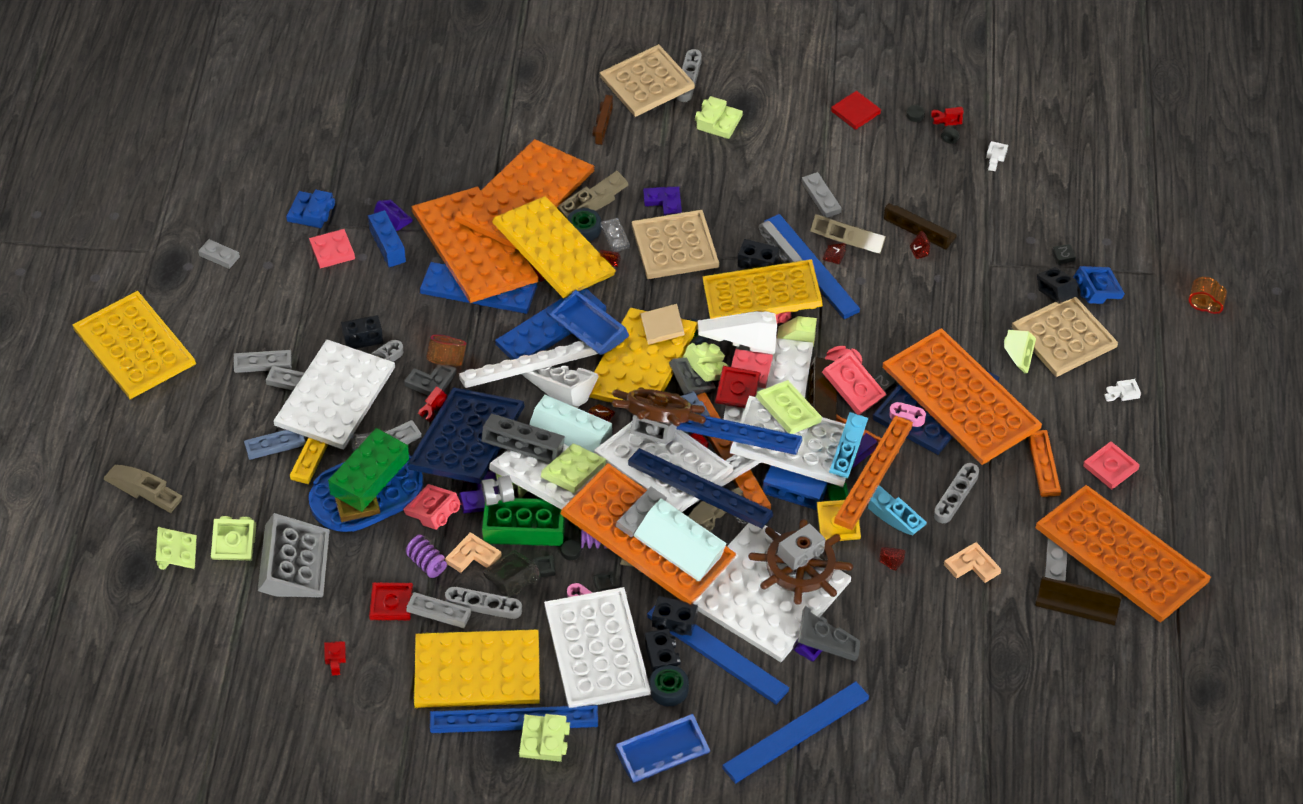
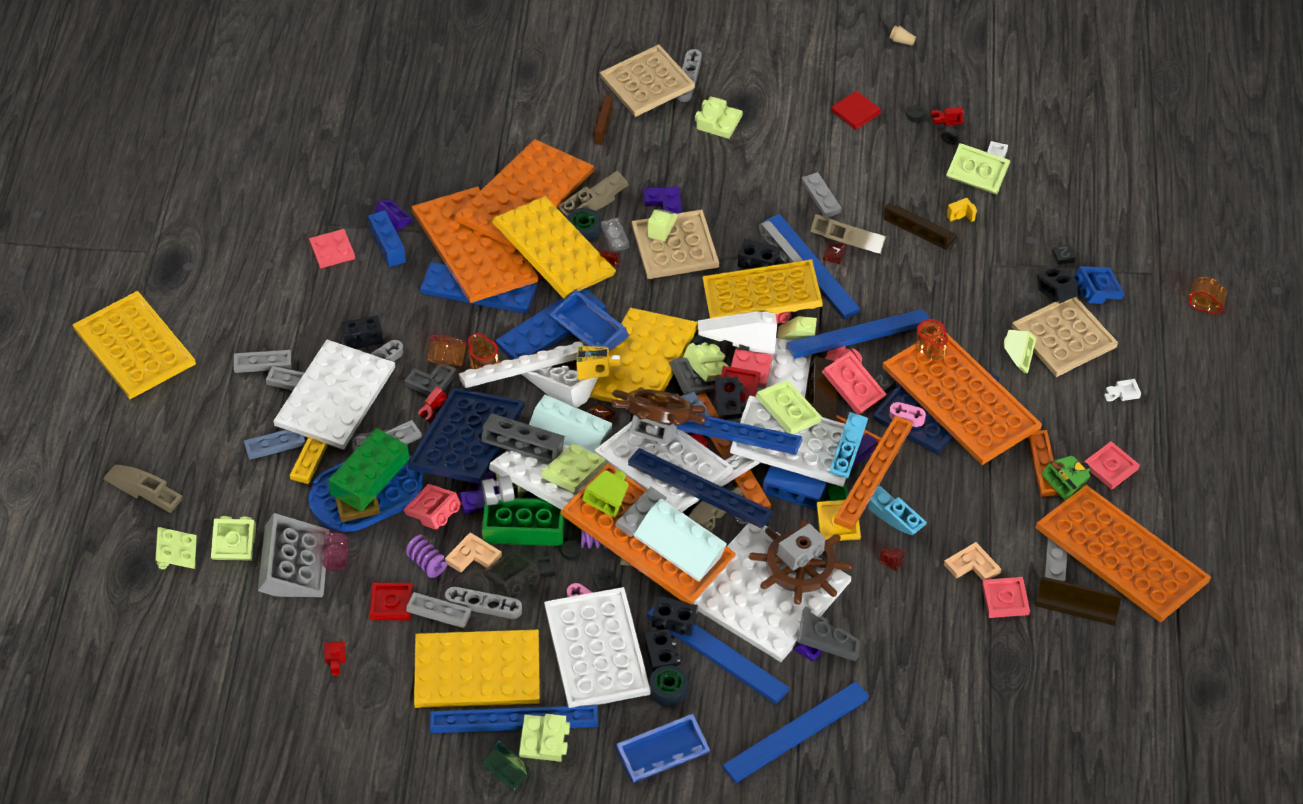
(219, 254): light grey plate -> none
(311, 208): blue plate -> none
(335, 551): none -> clear pink wheel
(482, 351): none -> clear orange piece
(506, 766): none -> clear green panel
(595, 362): none -> yellow torso
(607, 492): none -> lime torso
(661, 224): none -> yellowish green slope
(662, 324): tan tile -> none
(725, 398): none -> black brick
(856, 334): none -> blue tile
(902, 36): none -> tan cone
(920, 246): clear red slope -> none
(932, 339): none -> clear orange piece
(959, 494): light grey beam -> none
(960, 209): none -> yellow bracket
(978, 168): none -> yellowish green plate
(1005, 597): none -> coral plate
(1066, 475): none -> bright green torso

